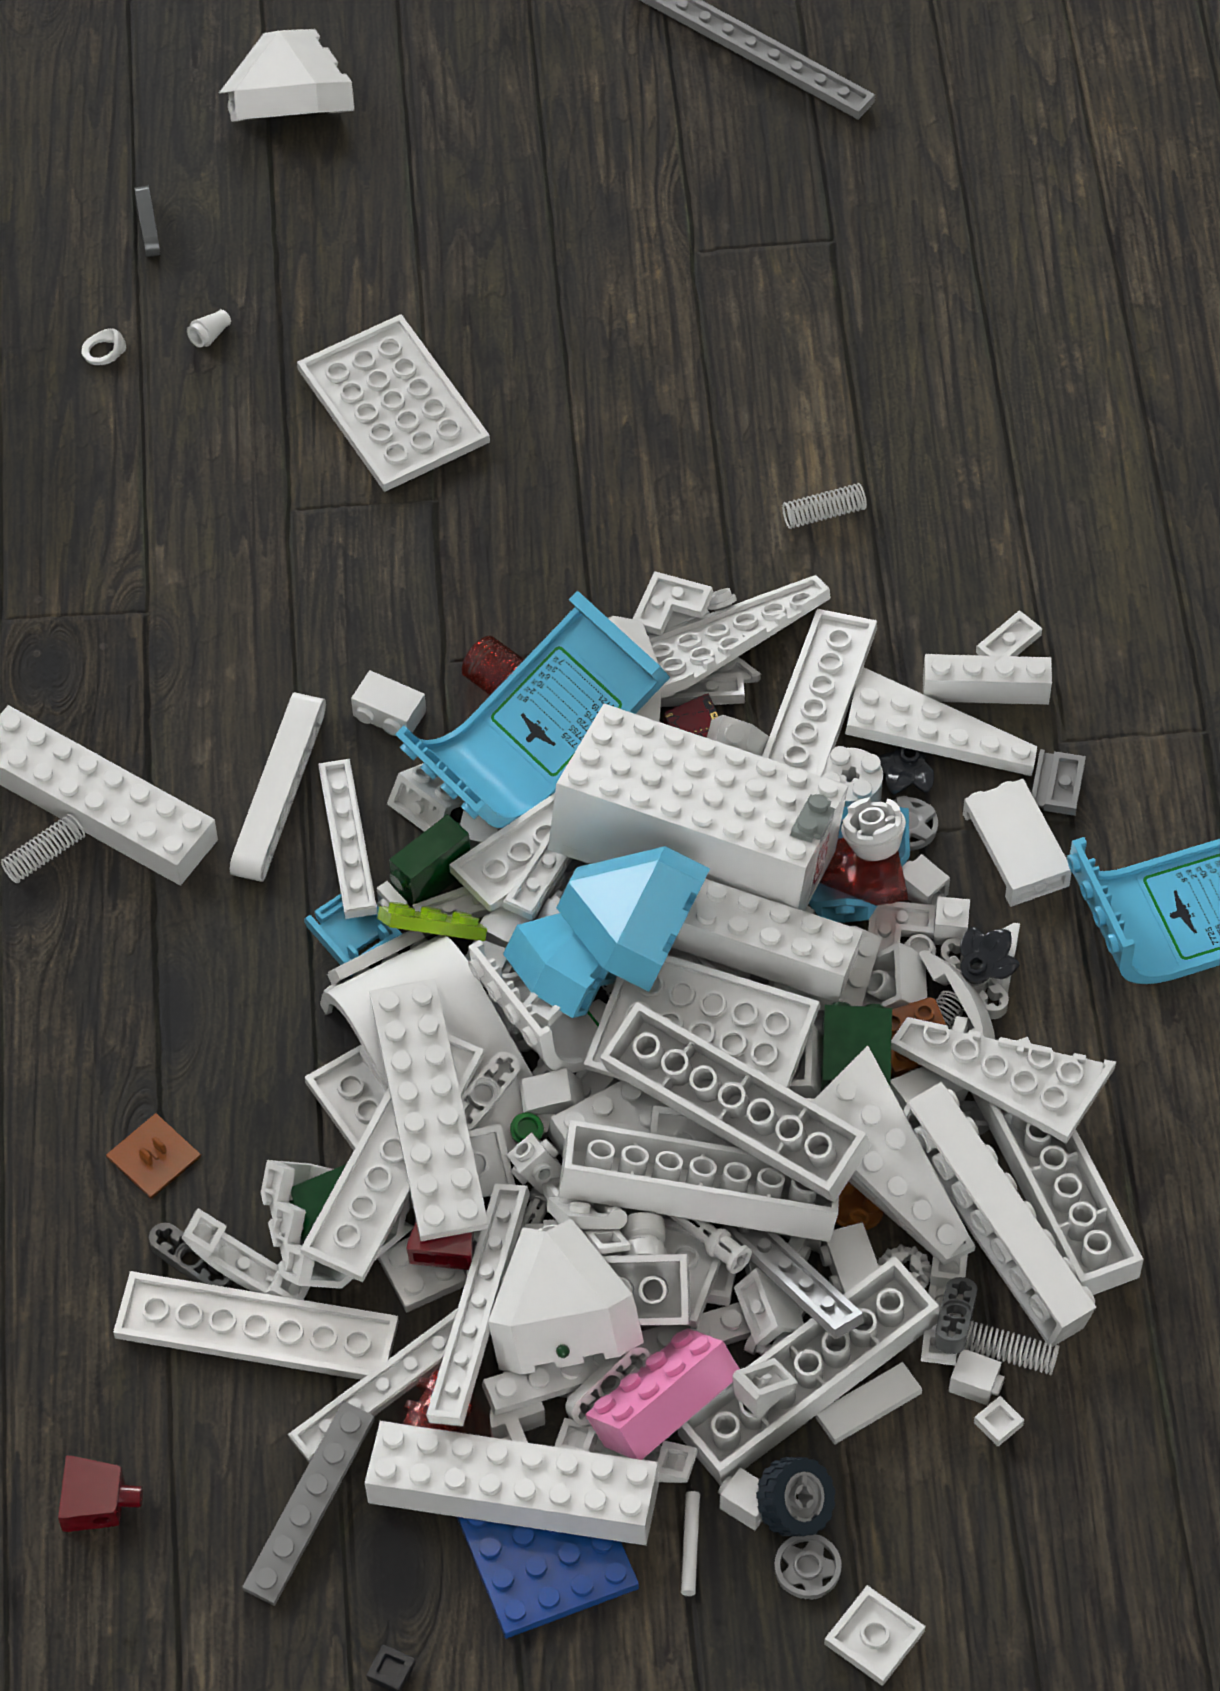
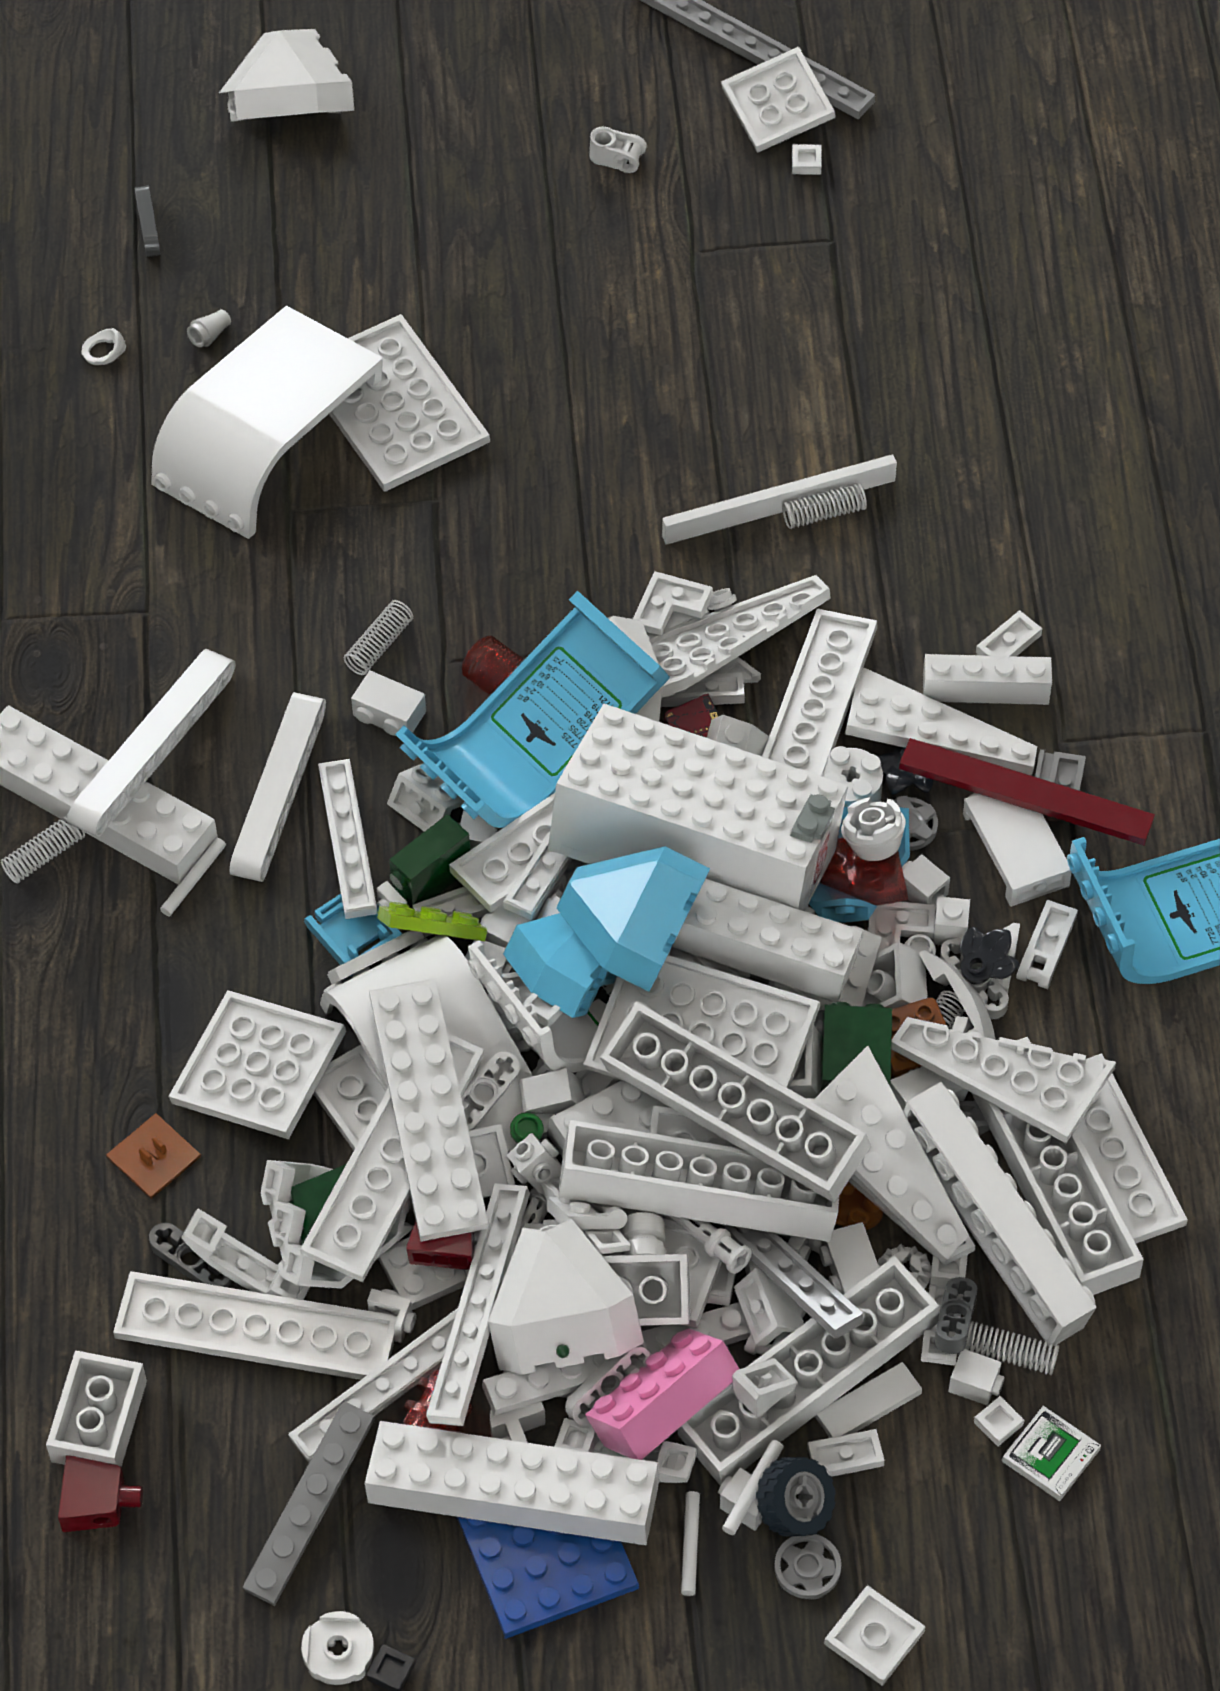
(97, 1409): none -> white brick
(151, 743): none -> white beam
(193, 877): none -> white bar
(251, 411): none -> white panel
(257, 1064): none -> white plate
(350, 1664): none -> white plate
(364, 665): none -> white piece
(392, 1303): none -> white bracket
(614, 149): none -> white piece
(749, 1492): none -> white bar
(770, 501): none -> white tile
(778, 99): none -> white plate
(806, 159): none -> white plate
(848, 1452): none -> white plate
(1027, 791): none -> dark red tile
(1047, 943): none -> white plate
(1051, 1453): none -> white tile
(1128, 1165): none -> white plate

